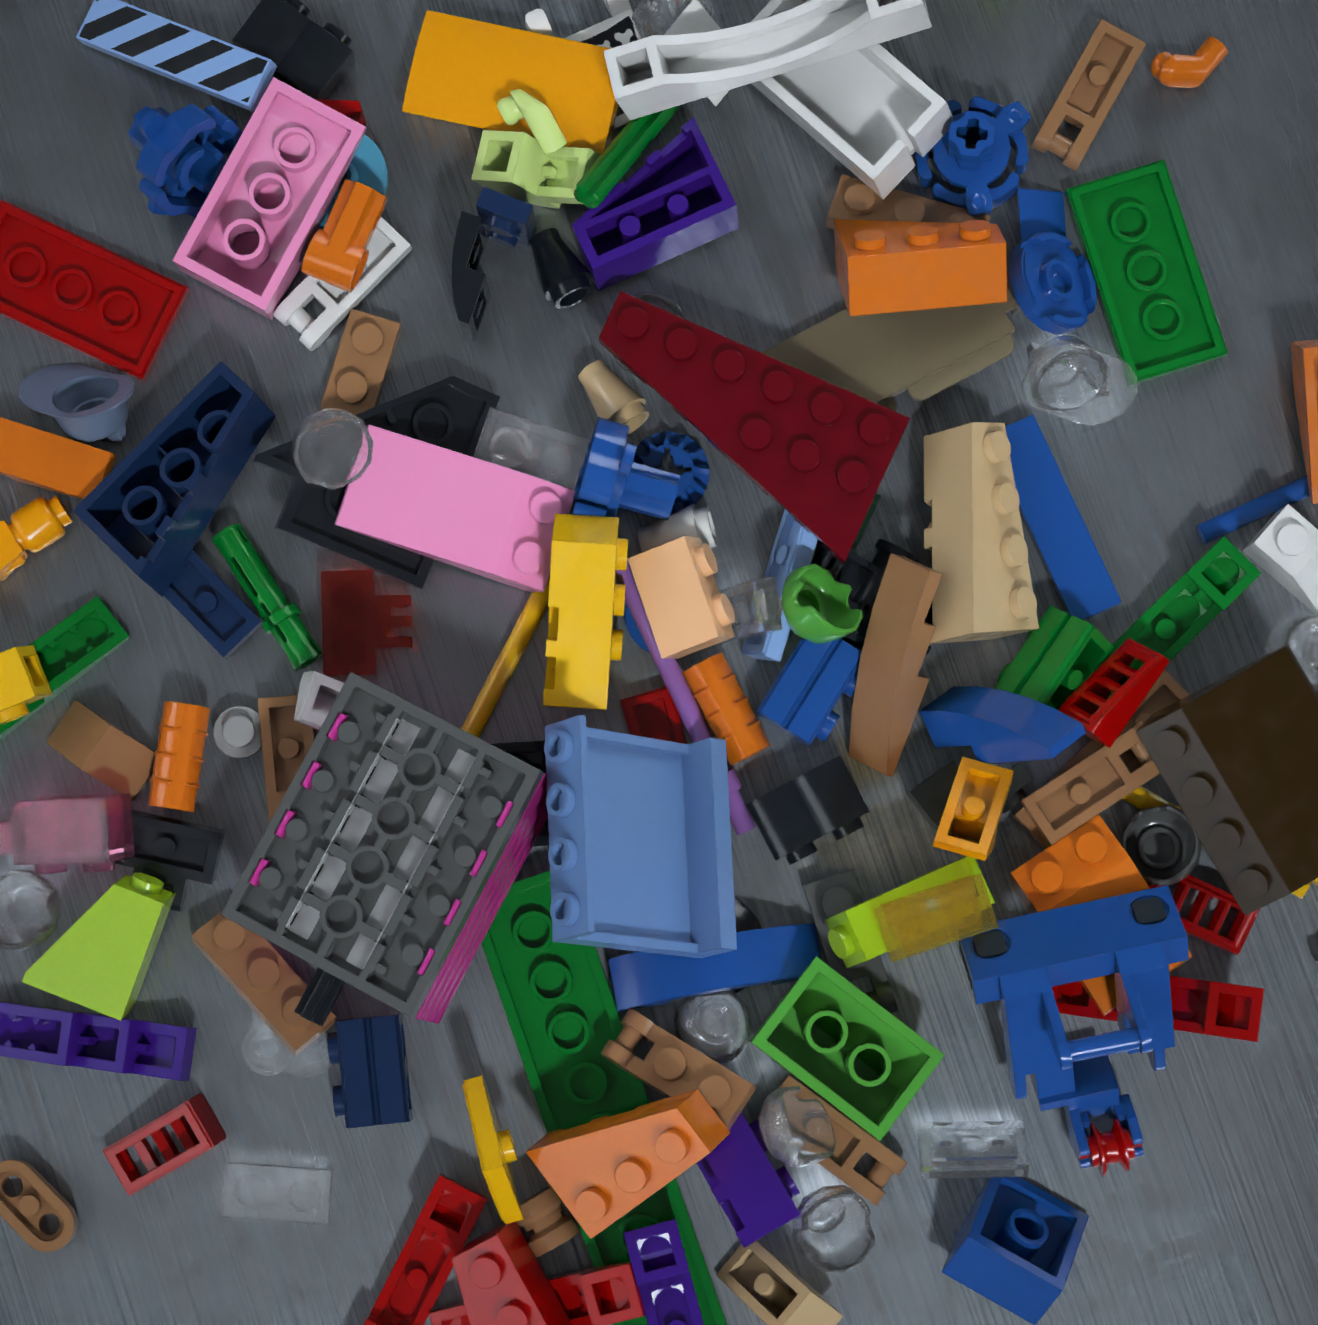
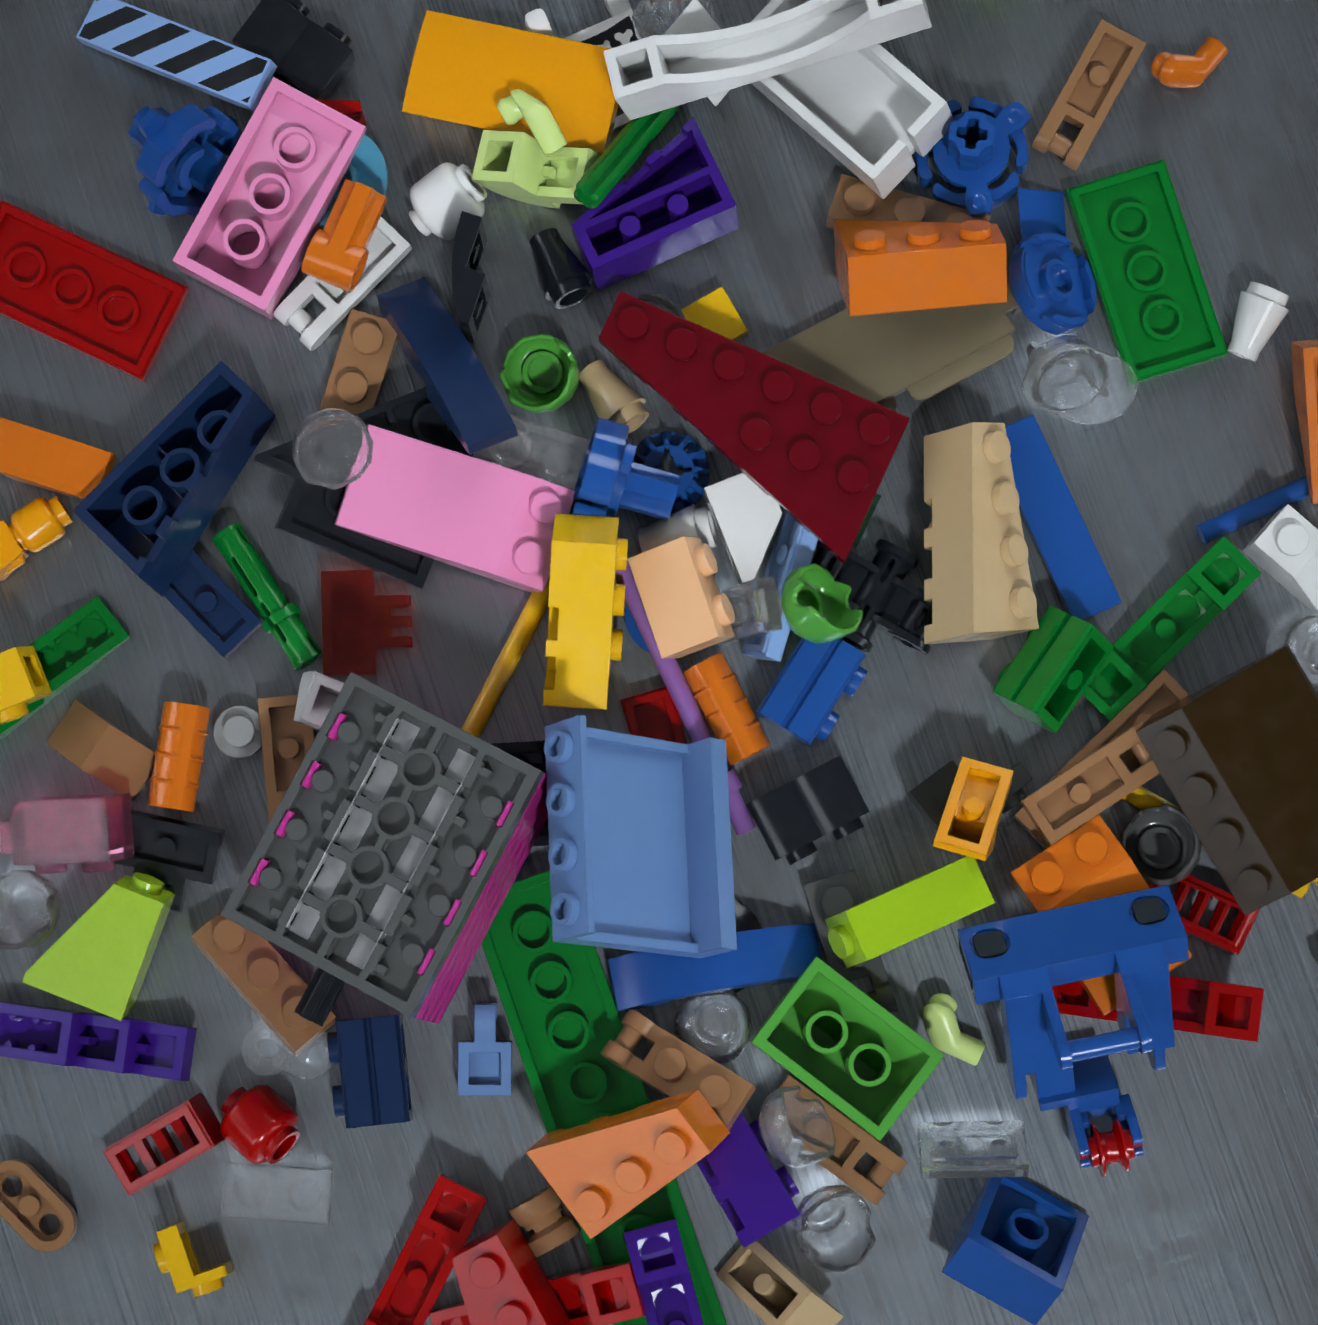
(81, 399): sand blue piece -> none
(176, 1255): none -> yellow bracket
(259, 1124): none -> red head
(442, 198): none -> white head
(447, 365): none -> dark blue slope
(485, 1061): none -> medium blue plate
(494, 1149): yellow plate -> none
(506, 218): dark blue plate -> none
(540, 373): none -> bright green hair
(716, 314): none -> yellow tile
(744, 521): none -> white slope
(890, 662): medium nougat slope -> none
(935, 917): clear yellow window -> none
(945, 1032): none -> yellowish green arm
(999, 725): blue slope -> none
(1107, 718): red slope -> none
(1256, 319): none -> white cone

